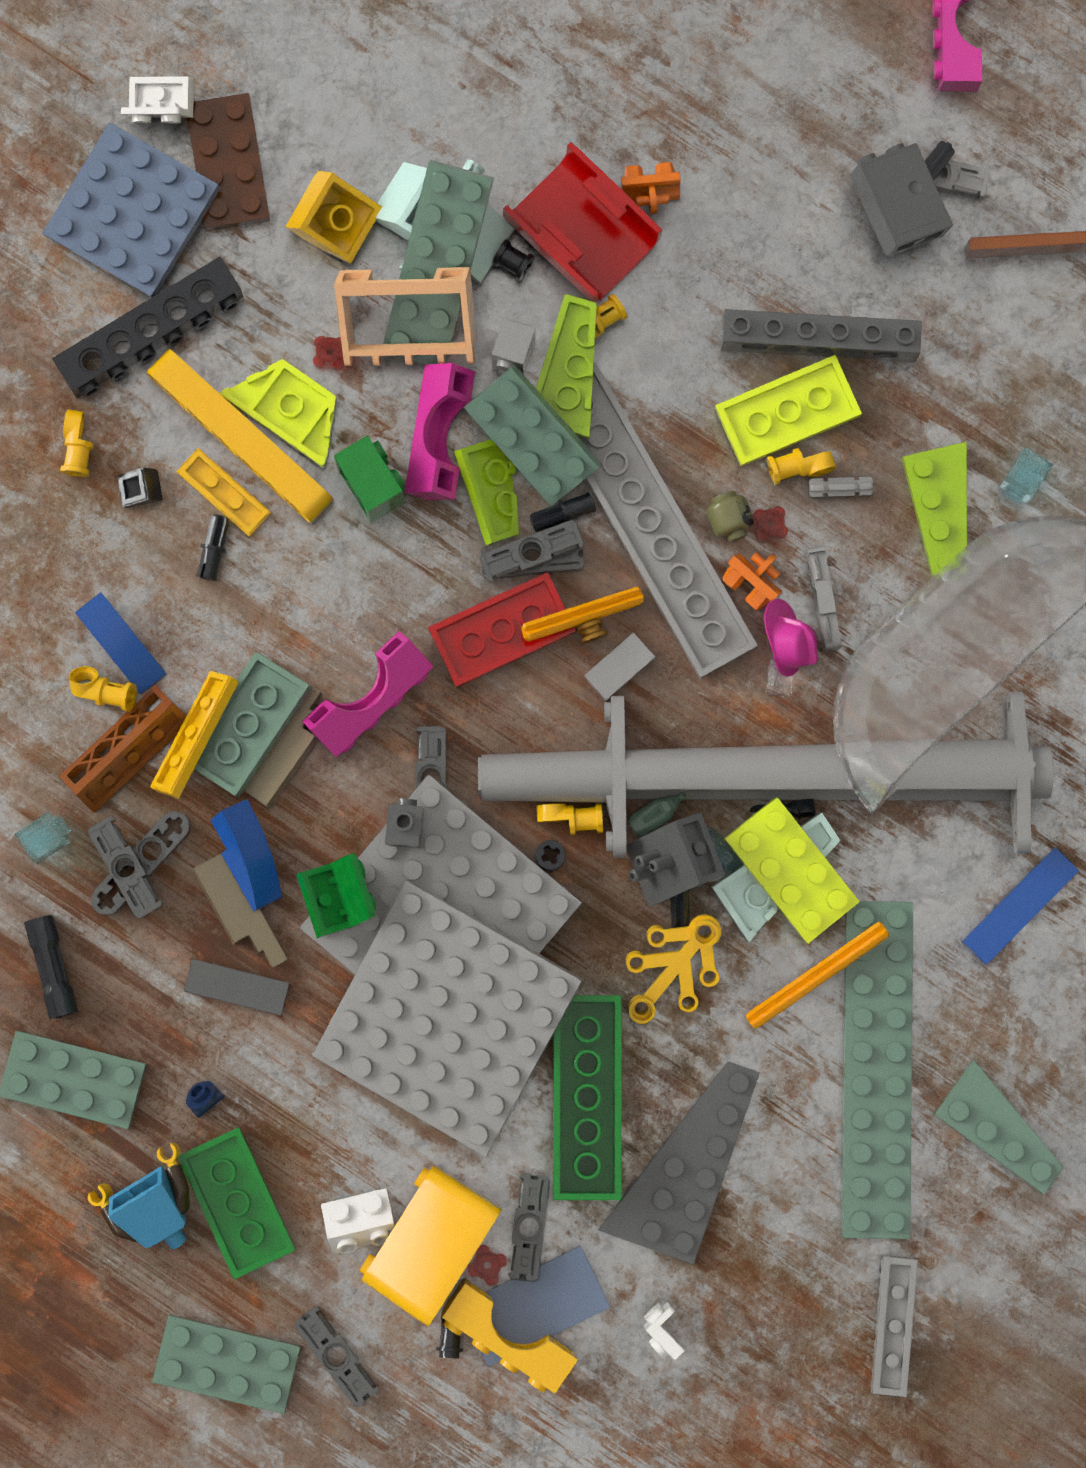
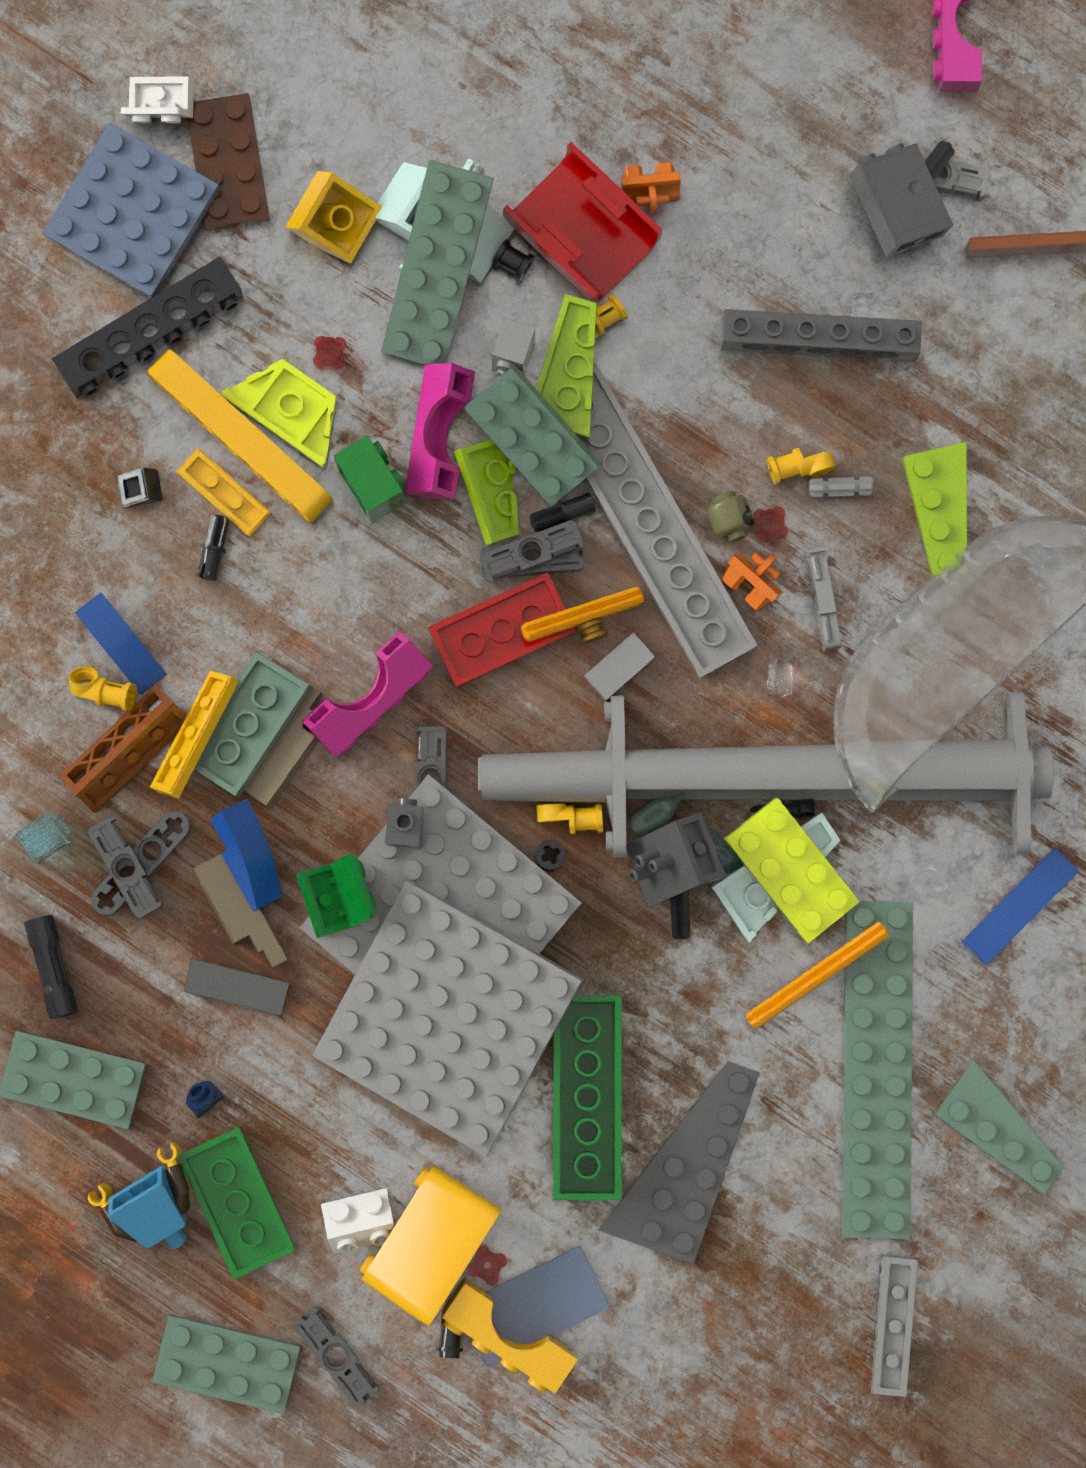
(77, 449): yellow connector -> none
(444, 282): light nougat hinge -> none
(528, 1250): dark grey piece -> none
(661, 1339): white bracket -> none
(676, 964): yellow plant -> none
(788, 410): neon yellow plate -> none
(790, 639): dark pink piece -> none
(1025, 476): clear light blue brick -> none

